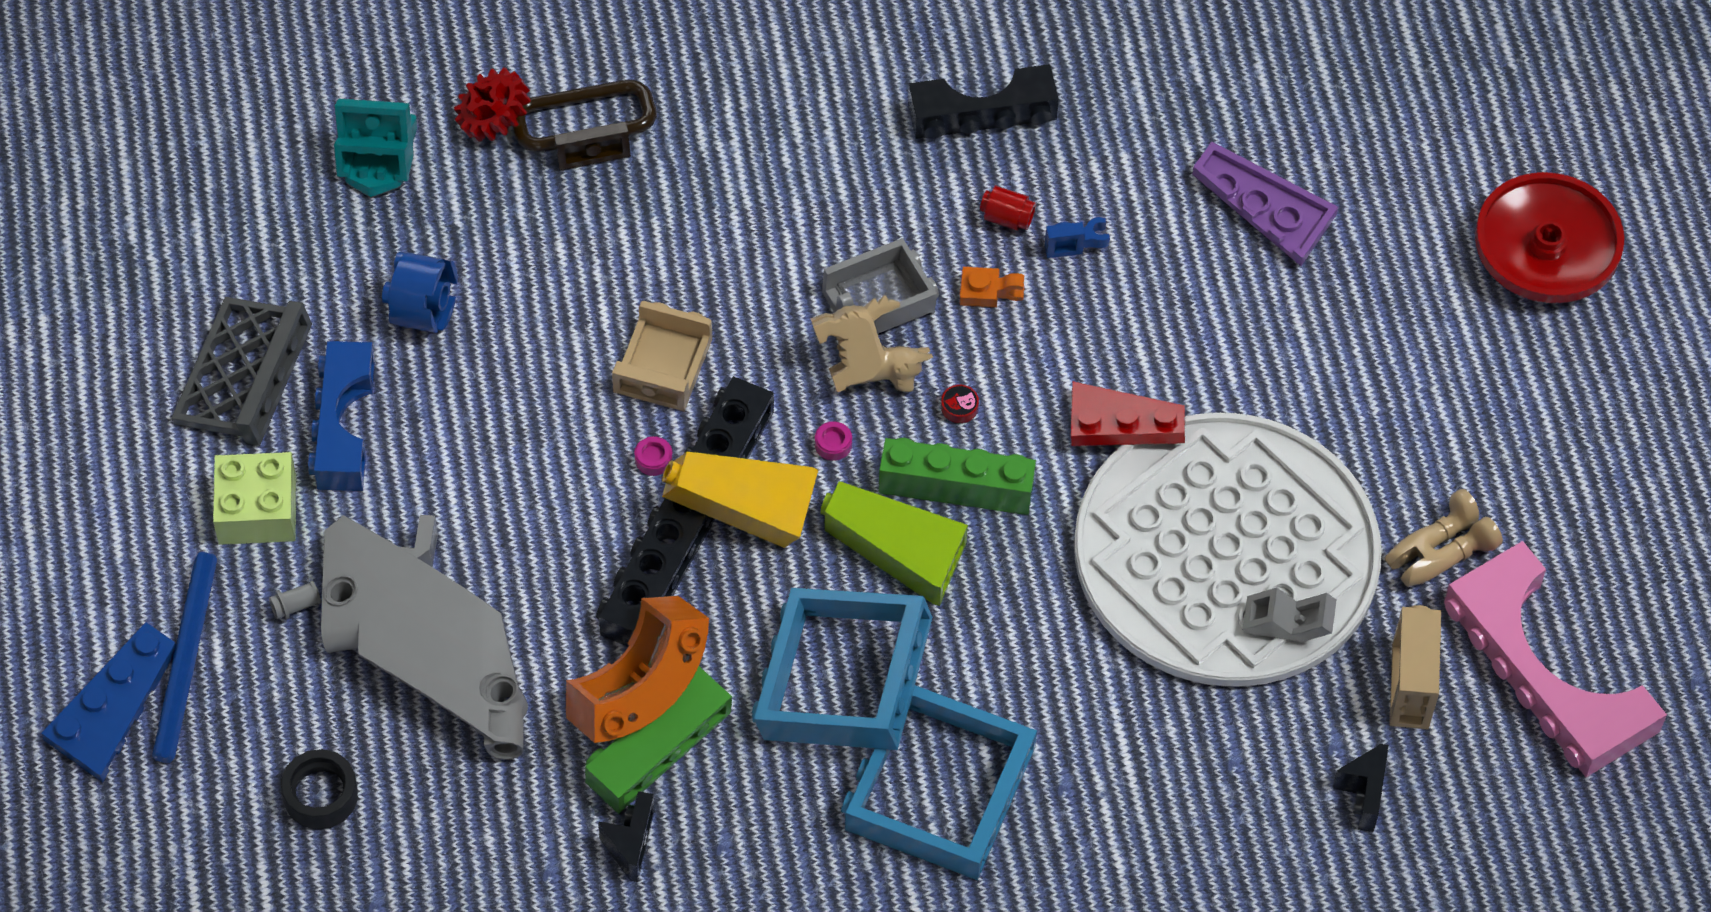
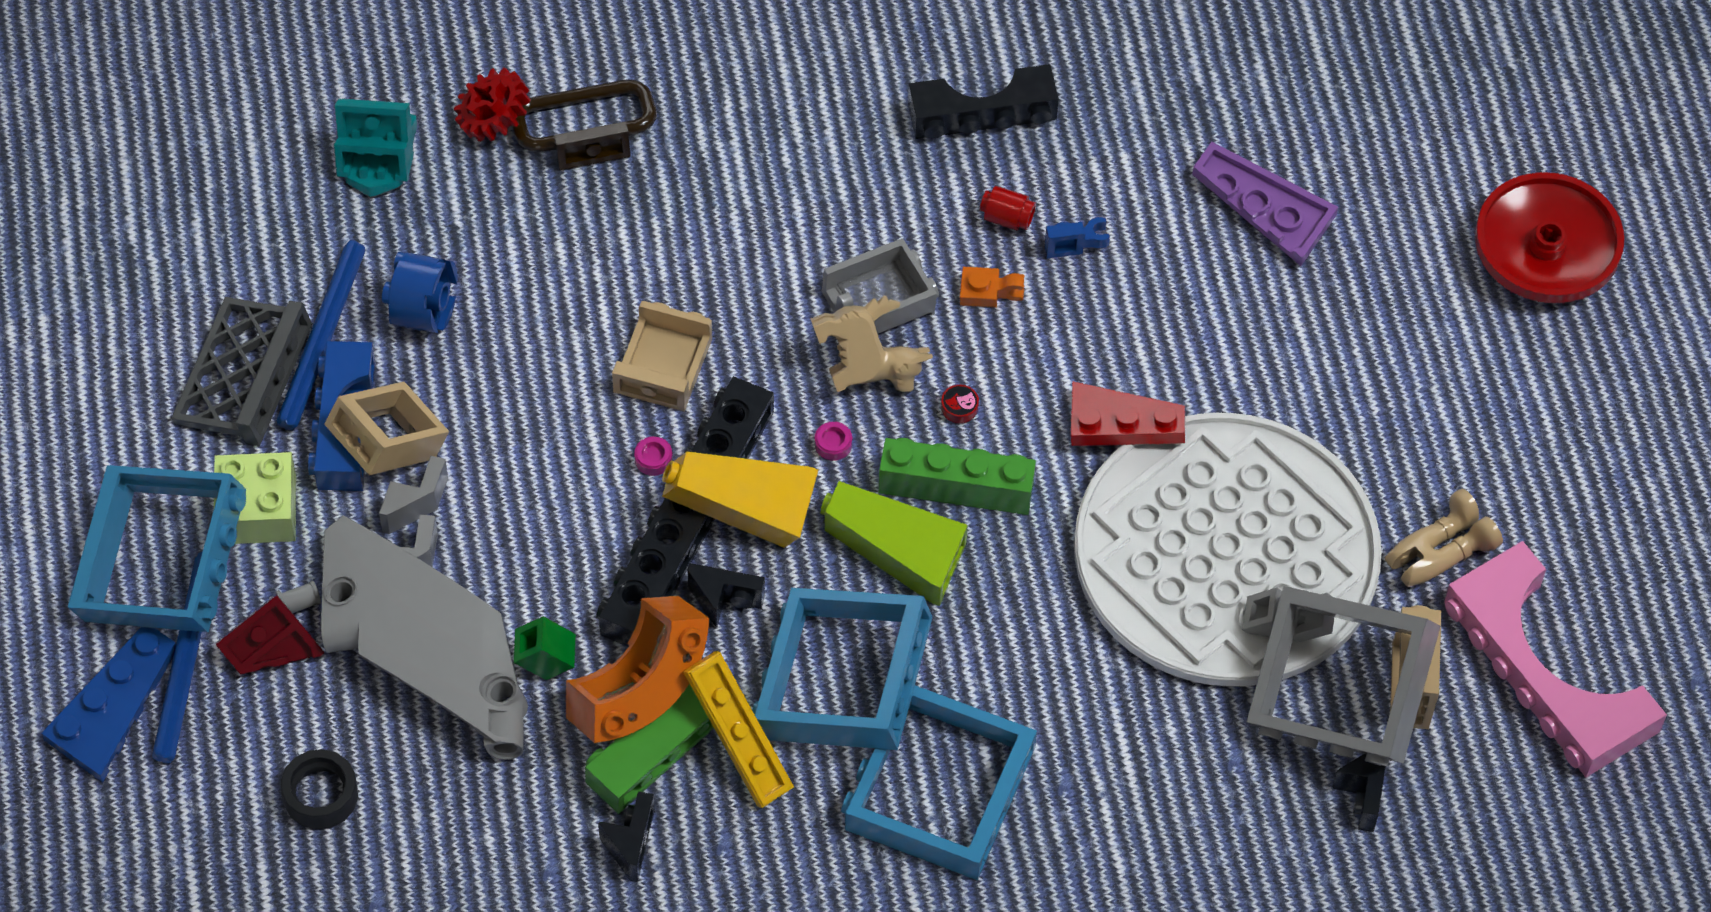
(107, 531): none -> dark azure window
(268, 639): none -> dark red wing
(321, 333): none -> blue axle
(376, 452): none -> tan window
(406, 502): none -> light grey slope
(544, 648): none -> green brick
(715, 586): none -> black slope
(738, 729): none -> yellow tile
(1408, 691): none -> light grey window

